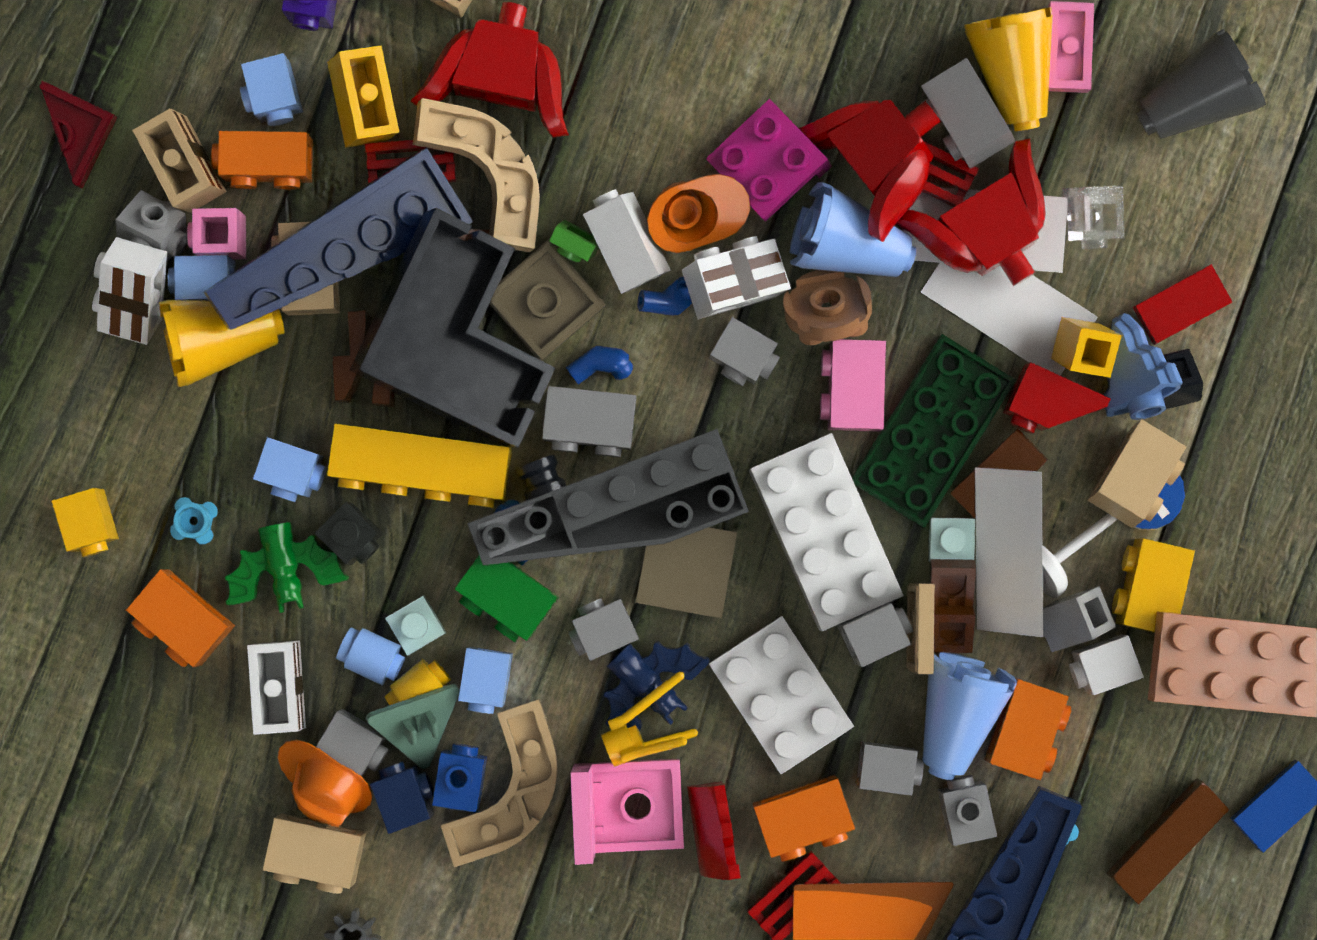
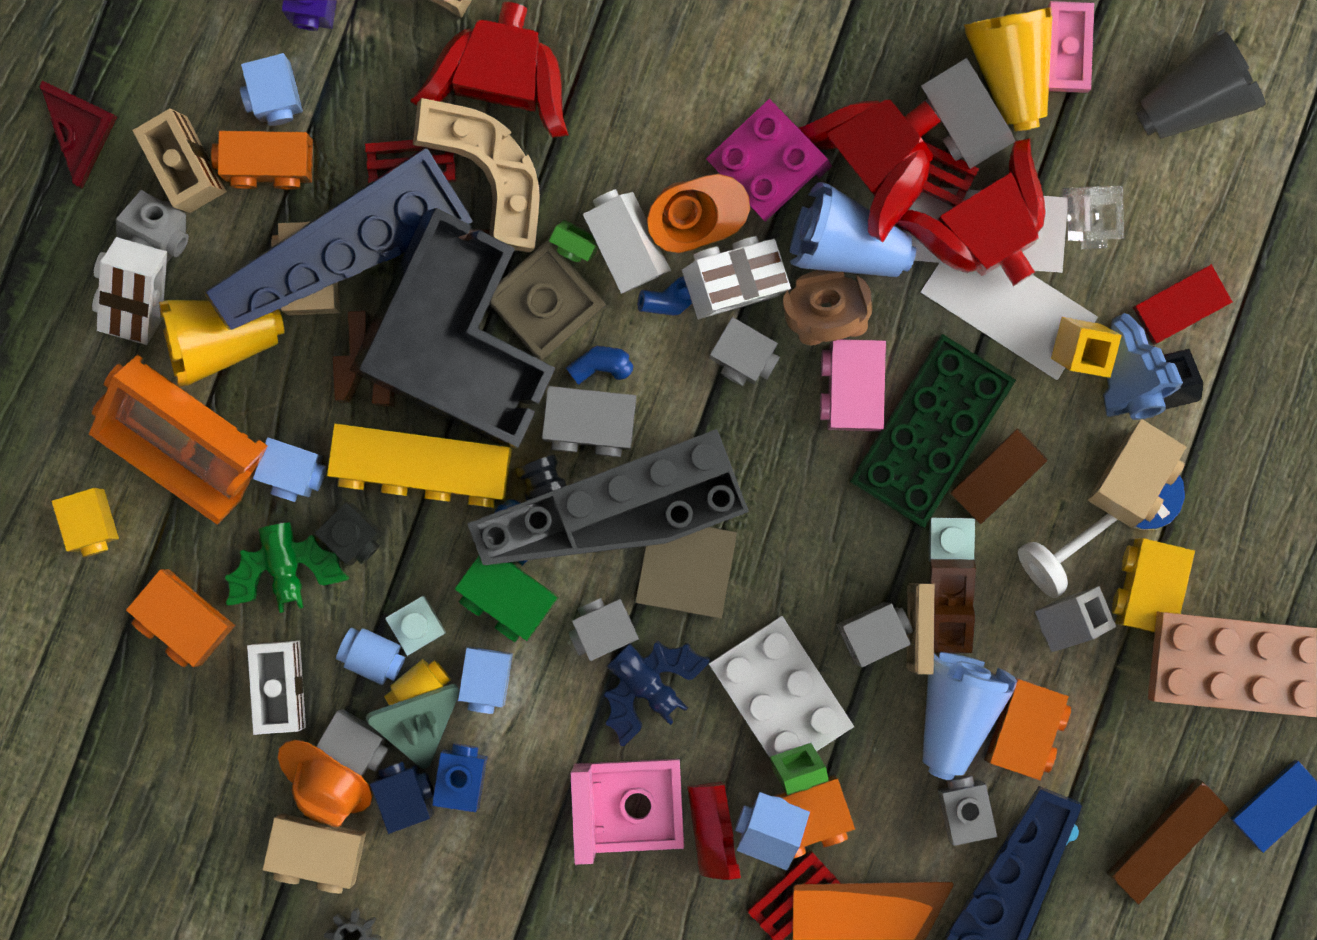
(175, 439): none -> orange door
(184, 512): medium azure plate -> none
(196, 274): light blue brick -> none
(218, 232): bright pink brick -> none
(363, 96): yellow brick -> none
(526, 798): tan plate -> none
(627, 744): yellow plant -> none
(771, 830): none -> light blue brick
(799, 768): none -> bright green plate
(825, 532): white brick -> none
(889, 768): light grey brick -> none
(1009, 551): white sticker -> none
(1047, 399): red slope -> none
(1105, 665): white brick -> none

